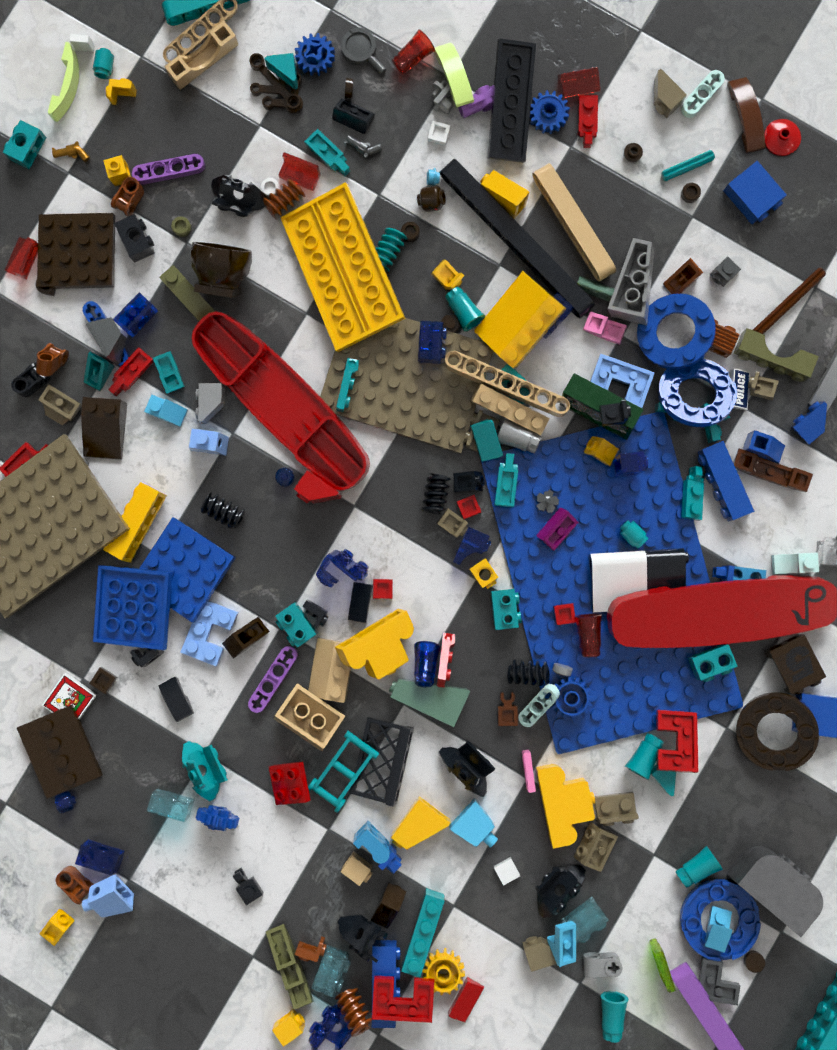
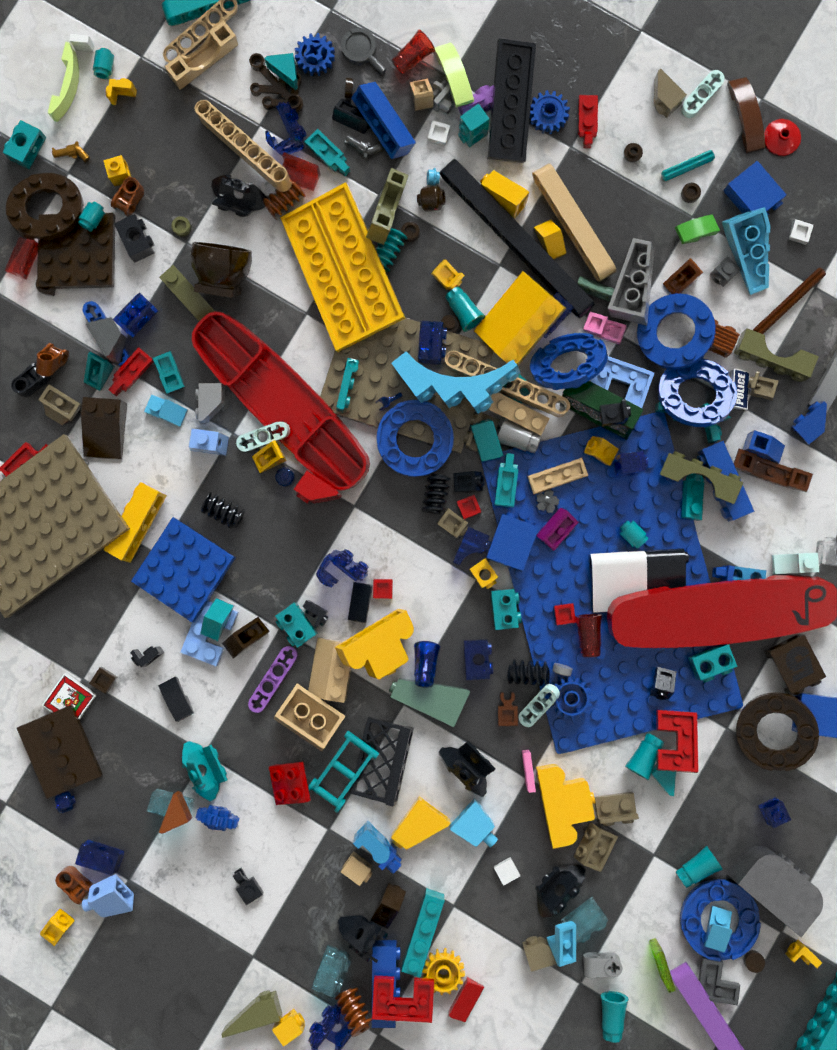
(44, 229): none -> dark brown plate
(91, 216): none -> teal brick
(132, 607): blue plate -> none
(168, 165): medium lavender beam -> none
(176, 814): none -> dark orange slope
(216, 619): none -> teal slope
(223, 127): none -> tan beam
(248, 436): none -> light aqua beam
(260, 1012): none -> olive slope
(269, 457): none -> yellow slope
(289, 966): olive slope -> none
(297, 133): none -> clear blue piece
(309, 952): dark orange bracket -> none
(383, 120): none -> blue brick
(386, 401): none -> clear blue hand
(387, 206): none -> olive arch
(410, 411): none -> blue plate
(422, 94): none -> tan slope
(448, 642): hinge -> none
(453, 389): none -> medium azure arch
(473, 125): none -> teal brick
(475, 671): none -> clear blue brick
(512, 541): none -> blue brick
(551, 239): none -> yellow slope
(557, 476): none -> tan tile
(580, 82): clear red panel -> none
(586, 343): none -> blue plate
(663, 683): none -> bracket
(695, 229): none -> bright green slope
(725, 486): none -> olive arch
(750, 245): none -> medium azure wedge
(774, 812): none -> clear blue brick
(799, 950): none -> yellow bracket
(800, 232): none -> white tile

